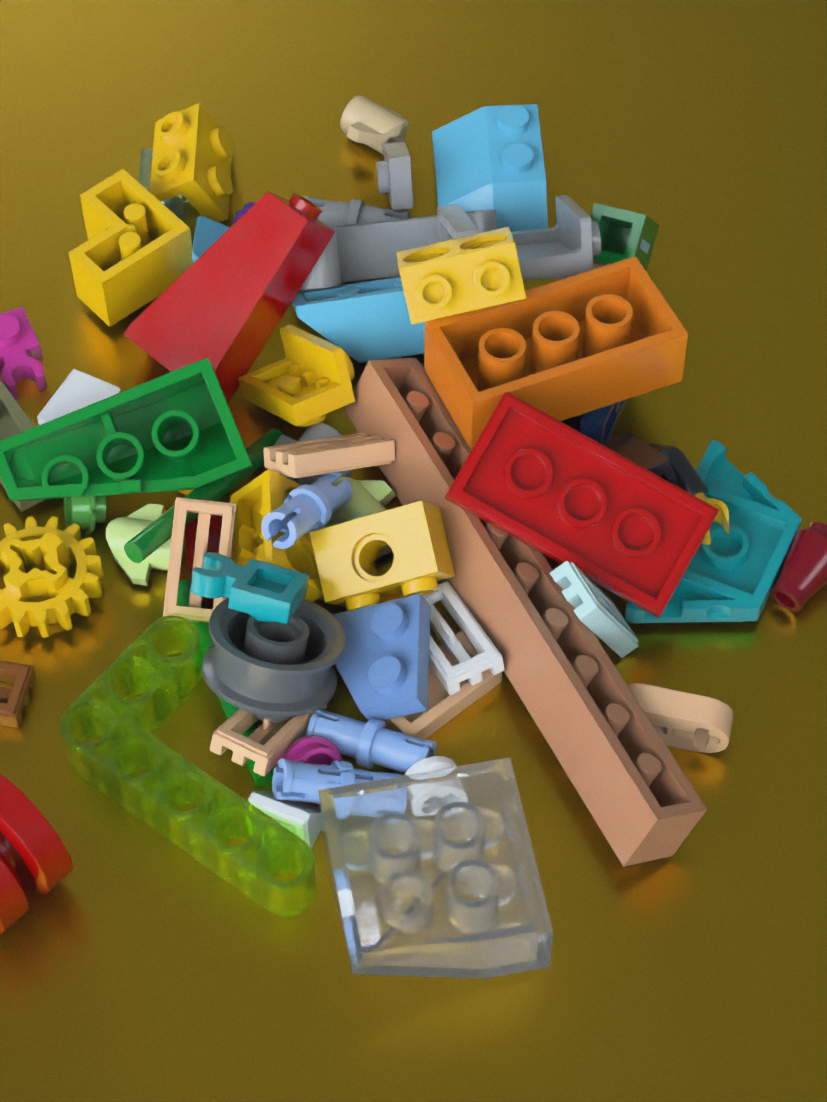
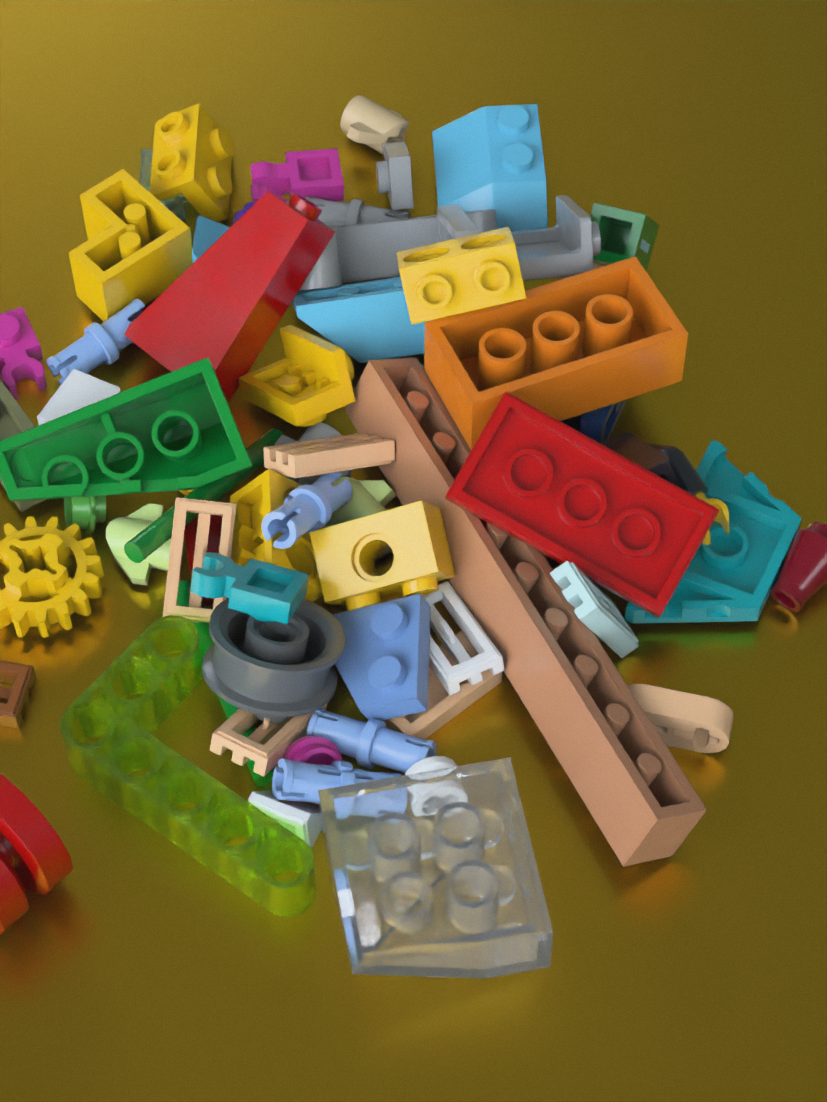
(98, 345): none -> light blue pin
(304, 172): none -> dark pink plate

